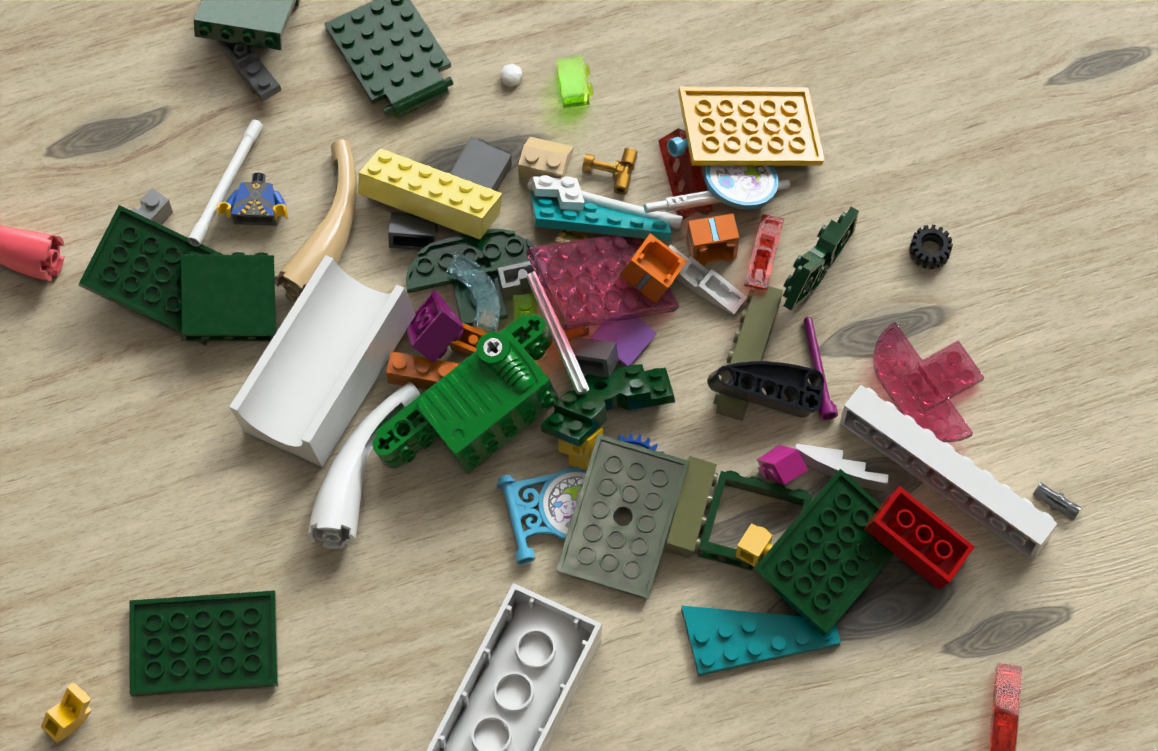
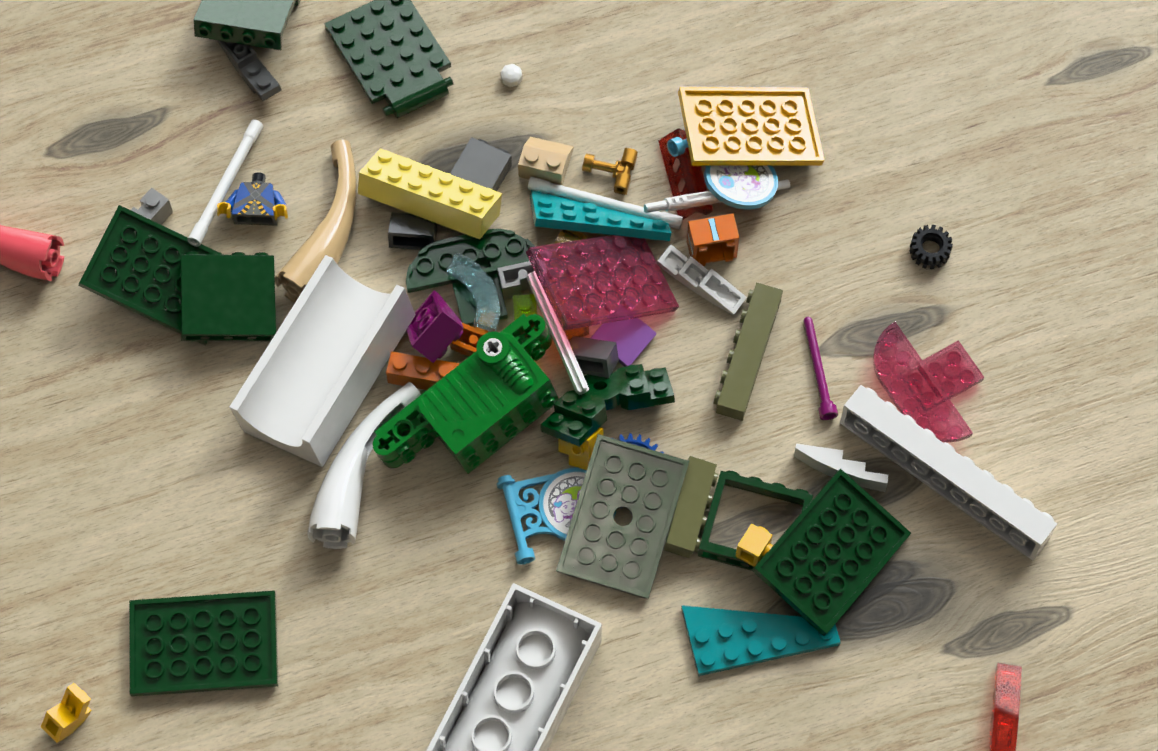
(565, 189): white plate -> none
(573, 82): clear neon green brick -> none
(653, 268): orange container -> none
(764, 252): clear red slope -> none
(776, 380): black beam -> none
(781, 464): dark pink brick -> none
(812, 265): dark green plate -> none
(919, 538): red brick -> none
(1057, 500): dark grey pin -> none

